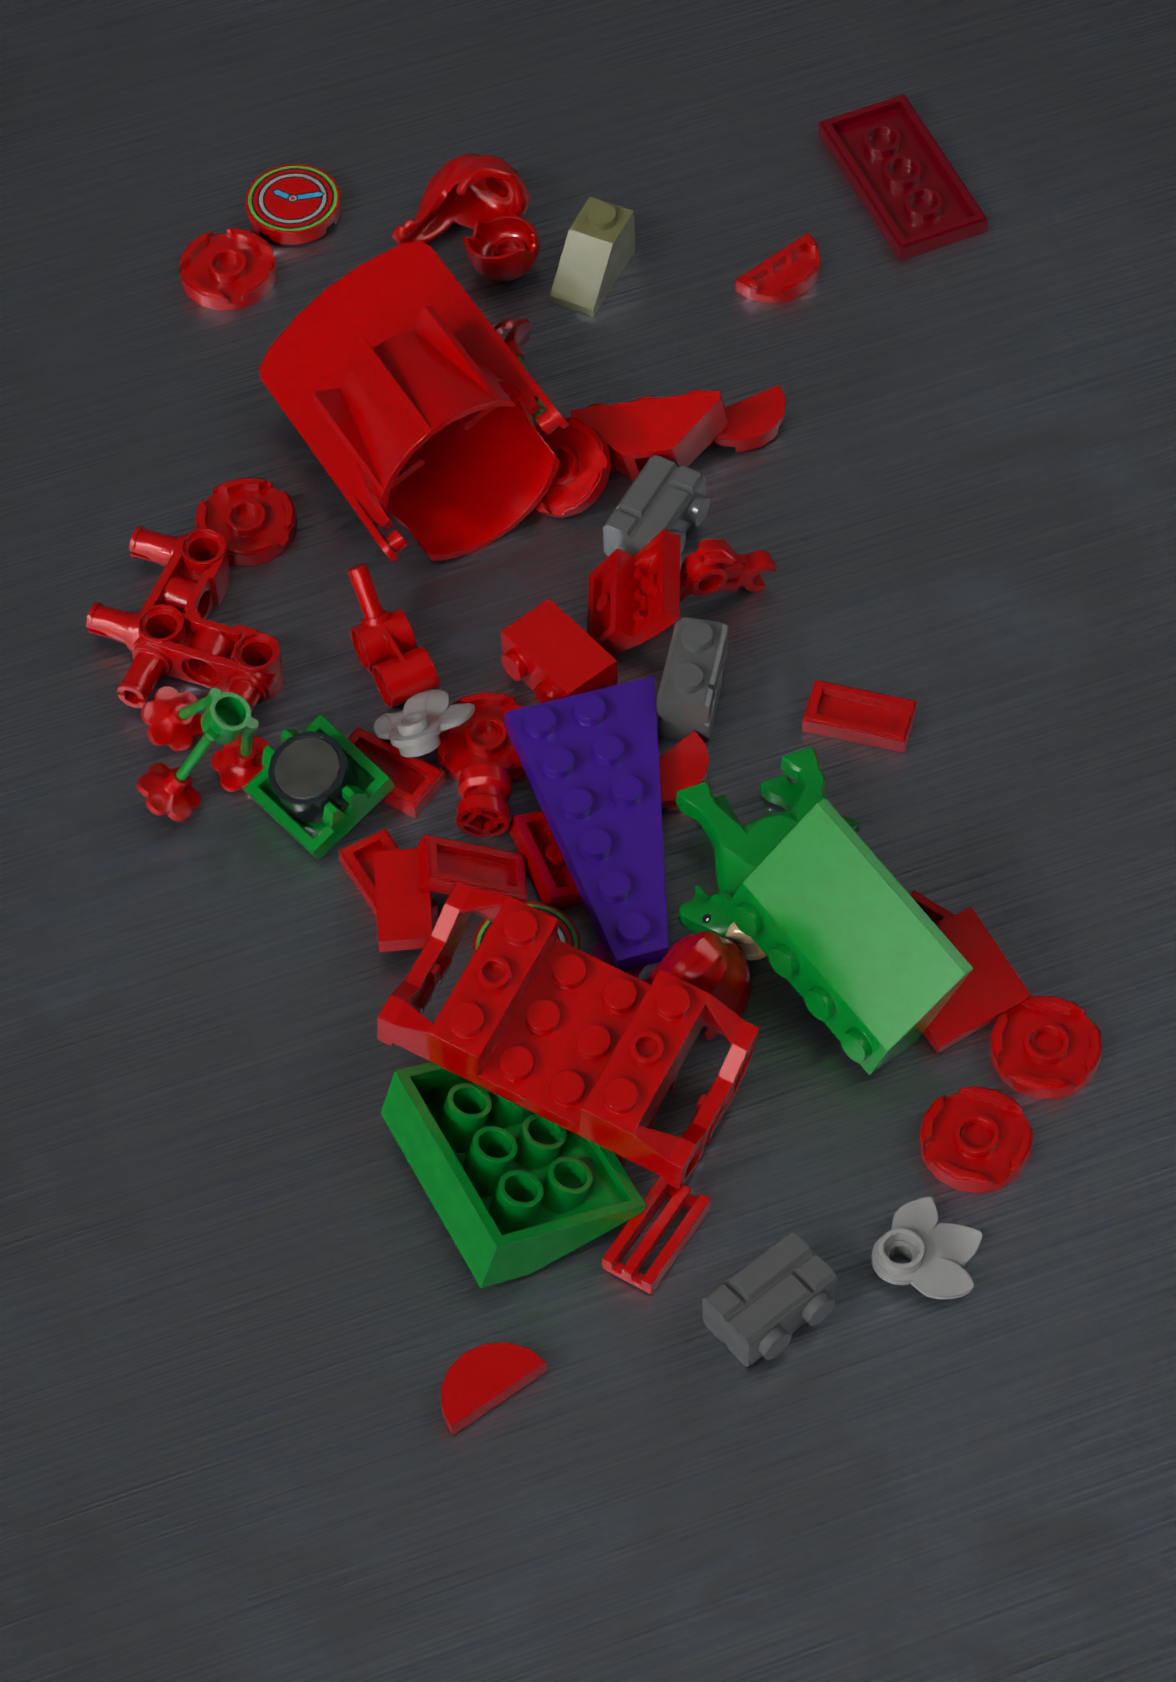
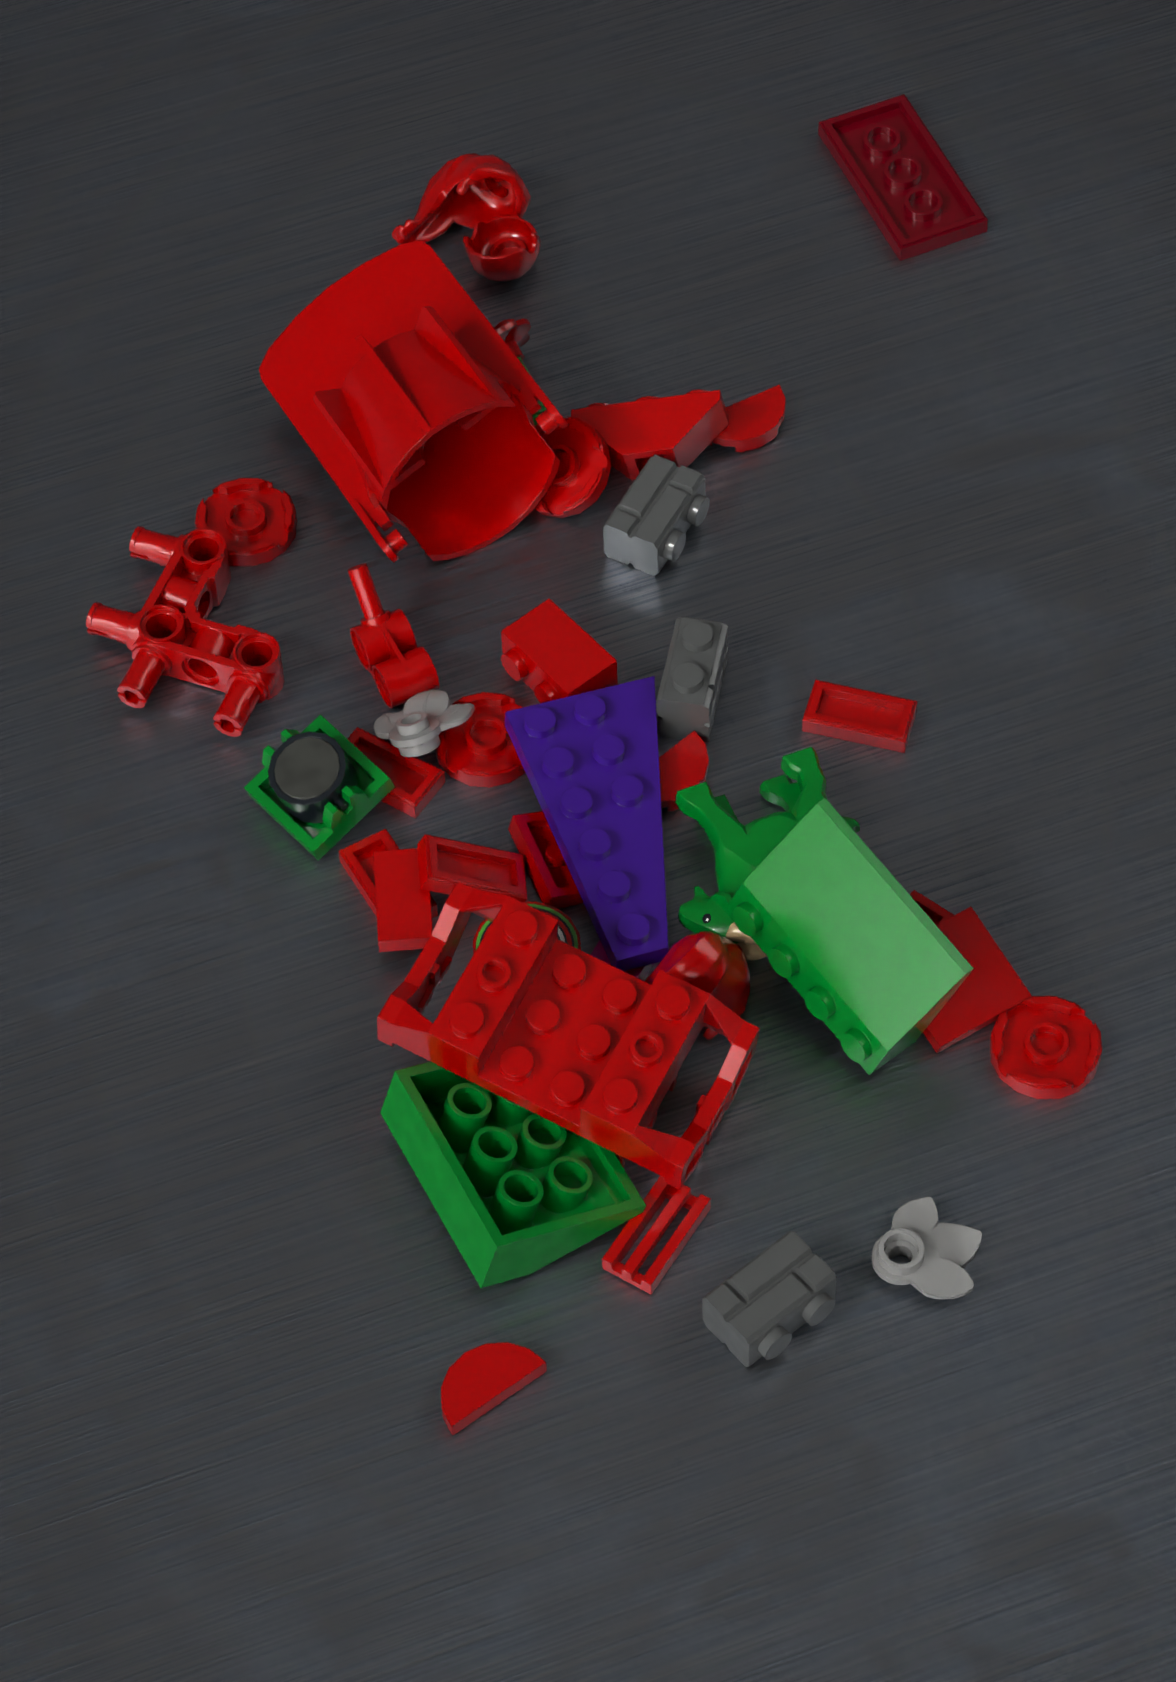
(174, 722): red plant -> none
(228, 269): red tile -> none
(293, 203): tile -> none
(484, 810): red wheel -> none
(593, 256): olive slope -> none
(635, 594): red slope -> none
(719, 568): red piece -> none
(784, 274): red tile -> none
(976, 1140): red tile -> none

